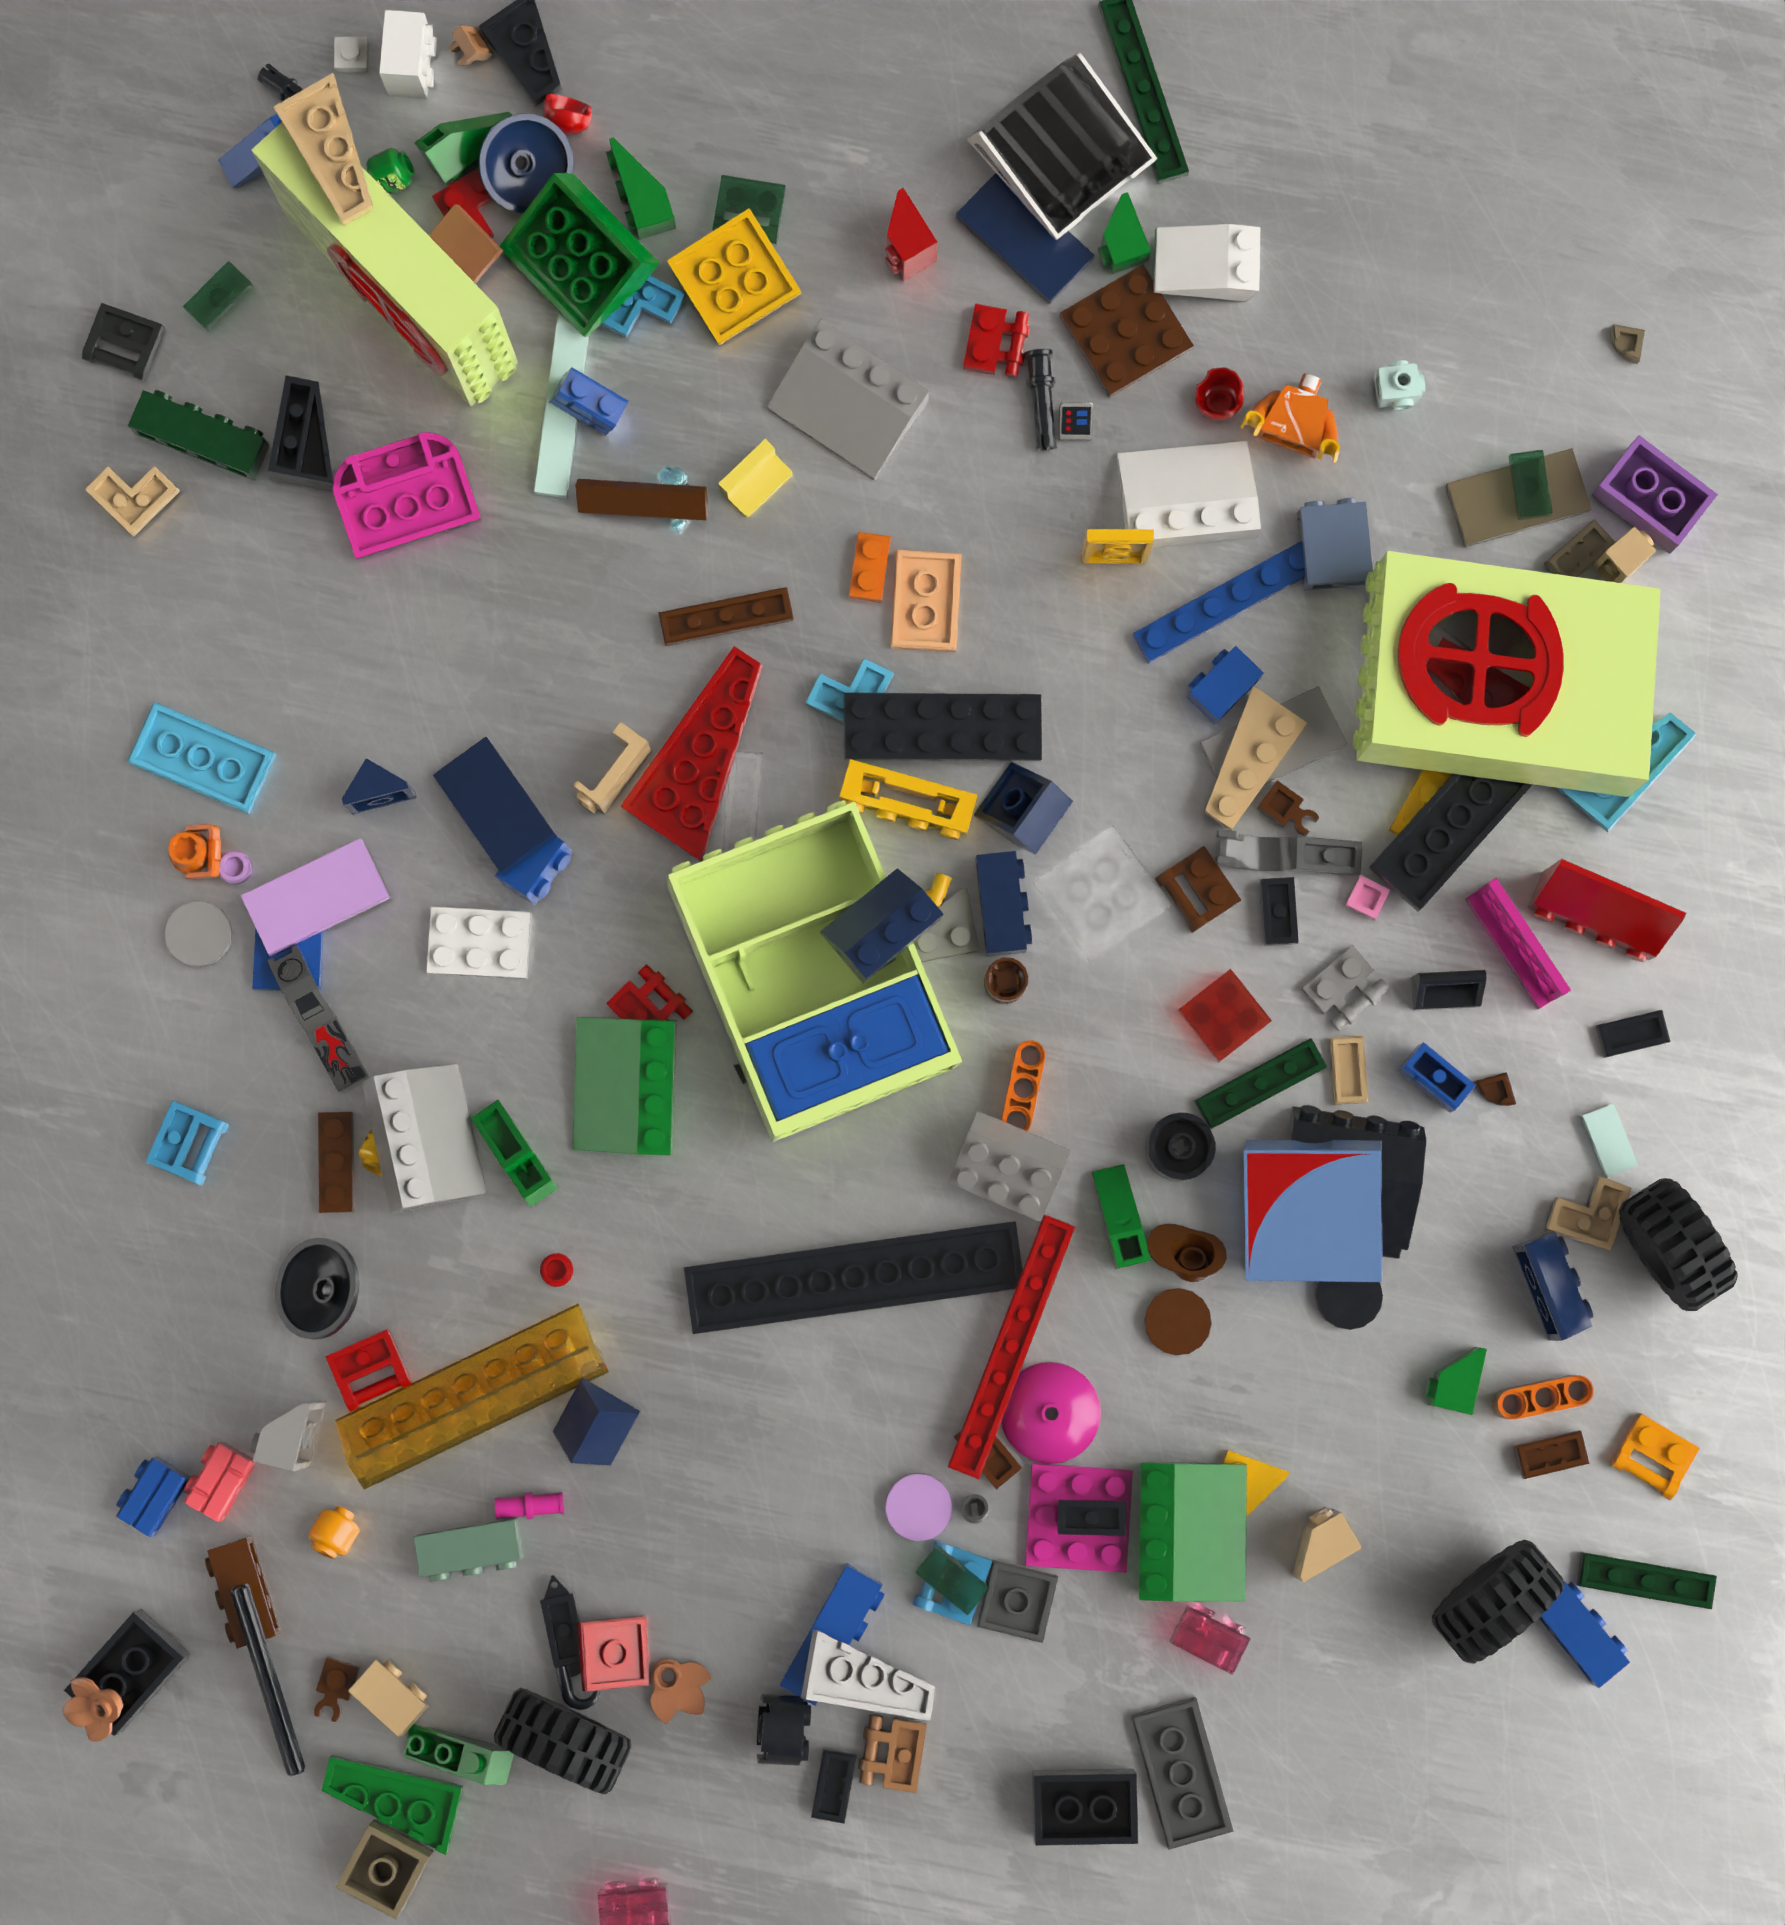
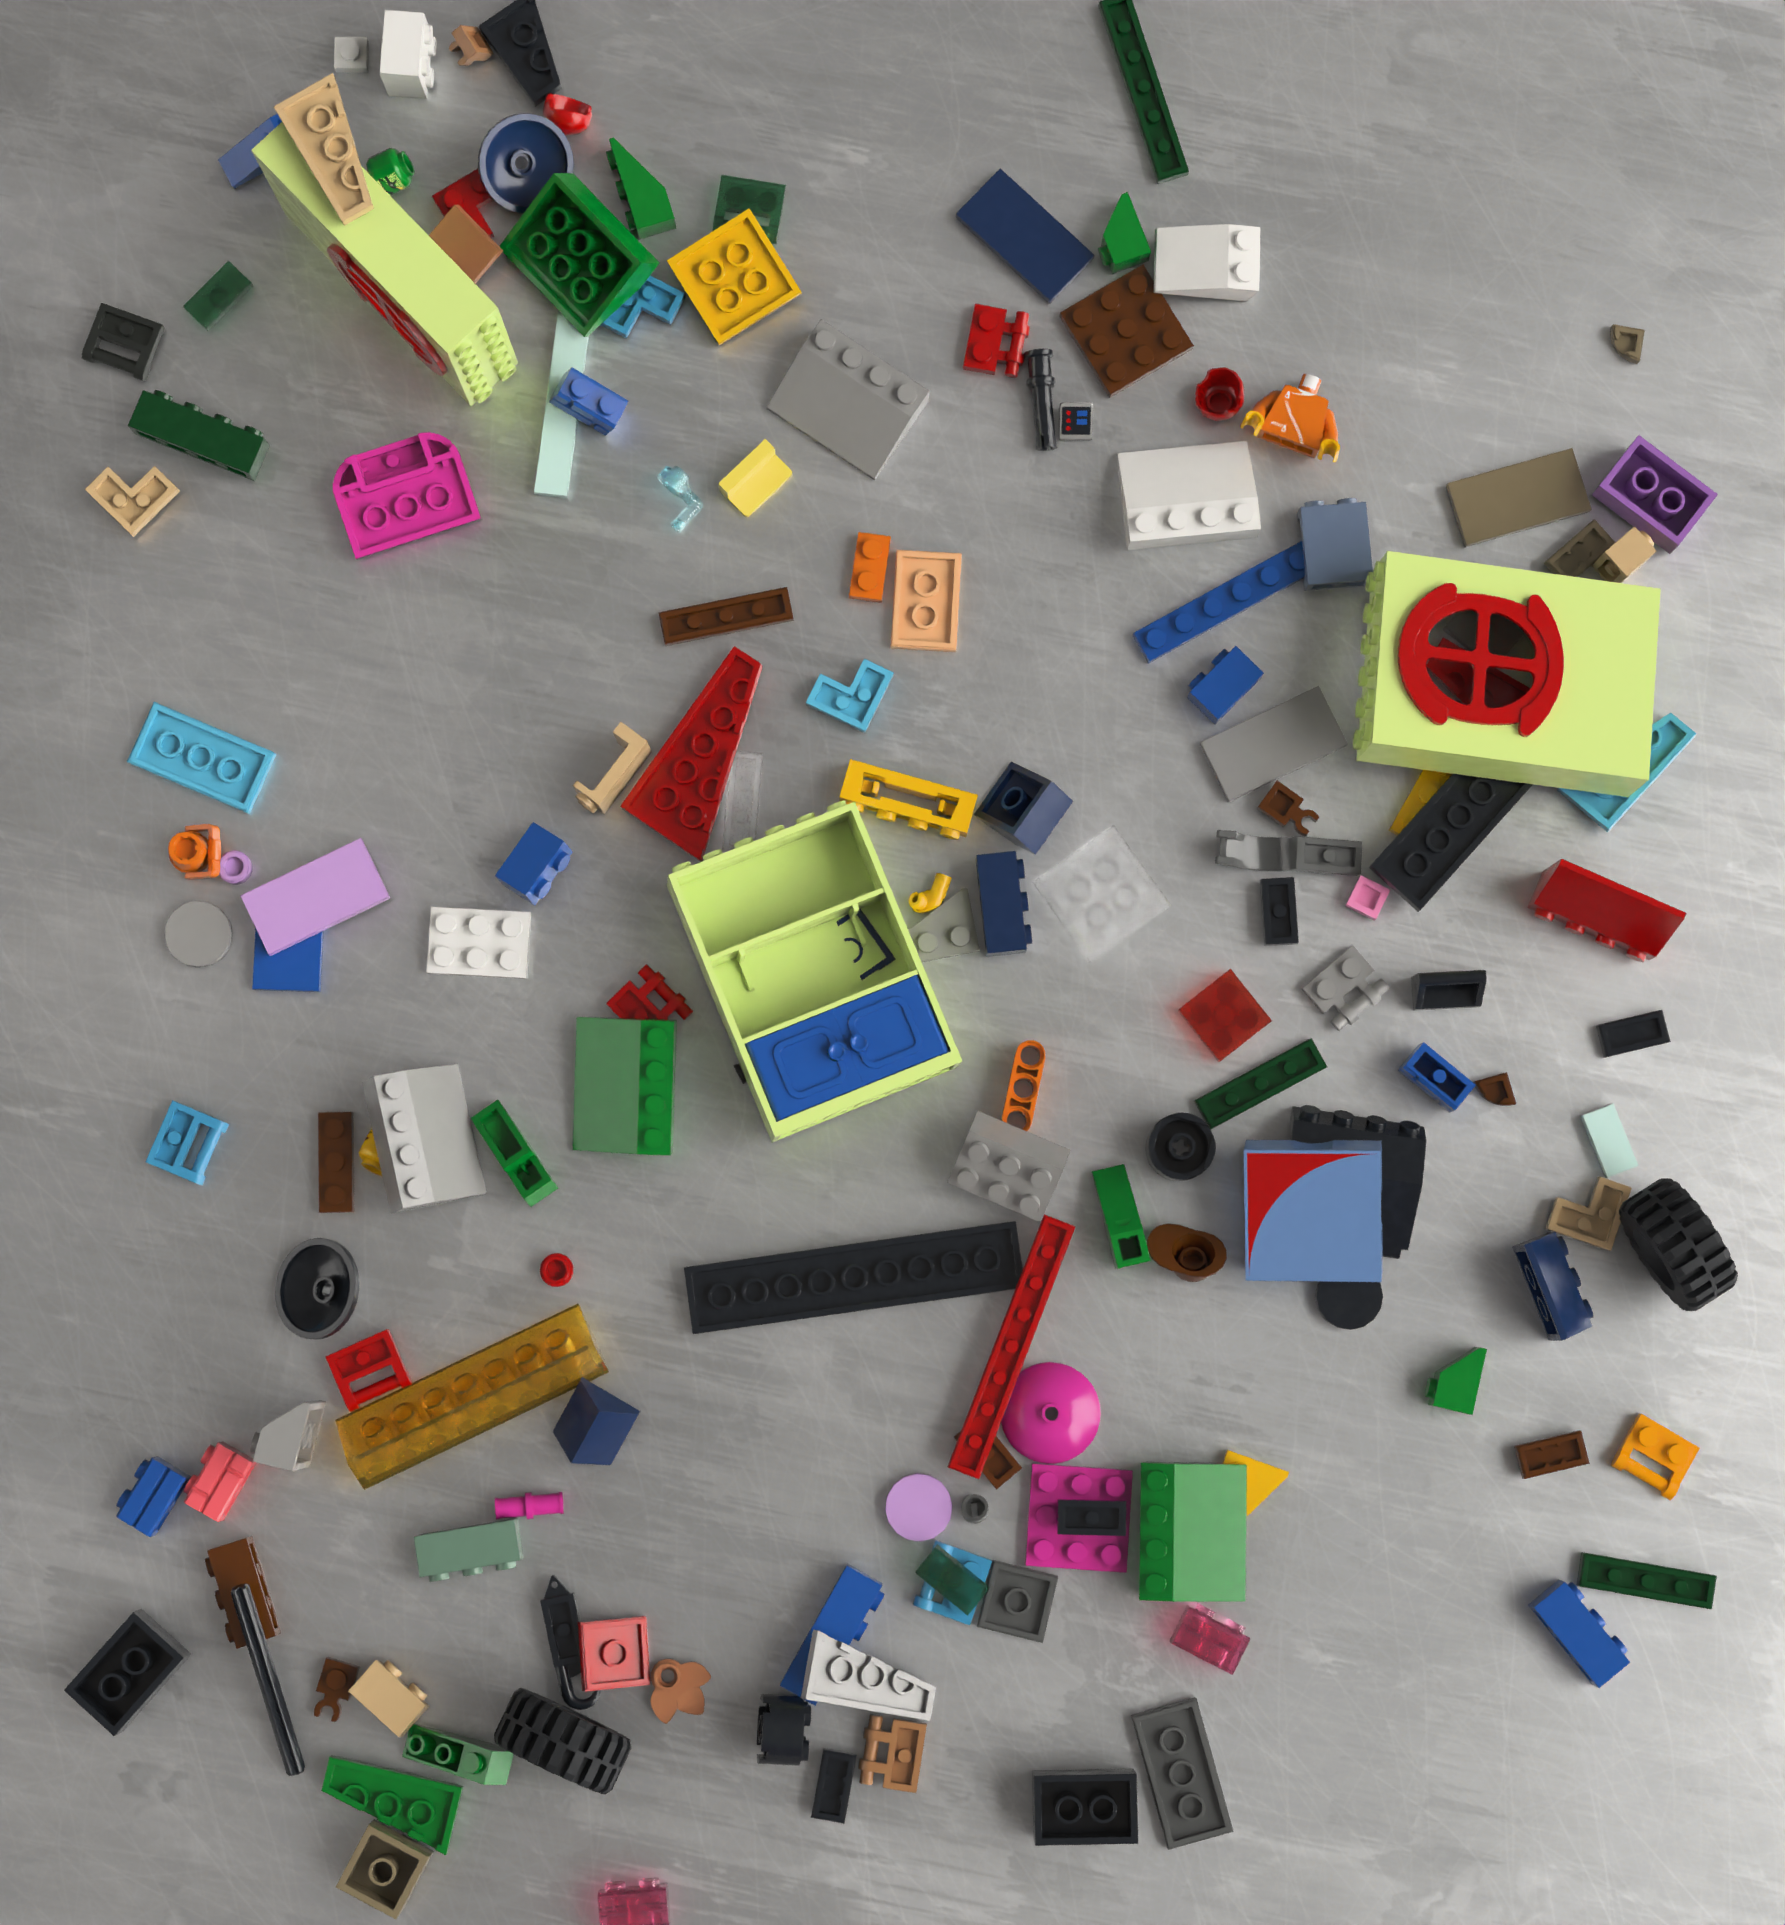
(92, 1708): nougat plate -> none
(278, 82): black axle -> none
(300, 438): black wedge -> none
(317, 1019): piece -> none
(333, 1532): light orange head -> none
(375, 788): dark blue slope -> none
(456, 144): green slope -> none
(494, 806): dark blue tile -> none
(642, 499): reddish brown tile -> none
(882, 924): dark blue slope -> none
(909, 240): red slope -> none
(942, 727): black plate -> none
(1005, 980): reddish brown wheel -> none
(1063, 145): clear smoke windscreen -> none
(1117, 546): yellow tile -> none
(1177, 1321): reddish brown tile -> none
(1206, 882): reddish brown plate -> none
(1257, 747): tan wing -> none
(1324, 1543): tan slope -> none
(1348, 1070): tan tile -> none
(1398, 385): light aqua brick -> none
(1498, 1601): black tyre -> none
(1517, 944): dark pink fence -> none
(1530, 484): clear green plate -> none
(1558, 1400): orange beam -> none

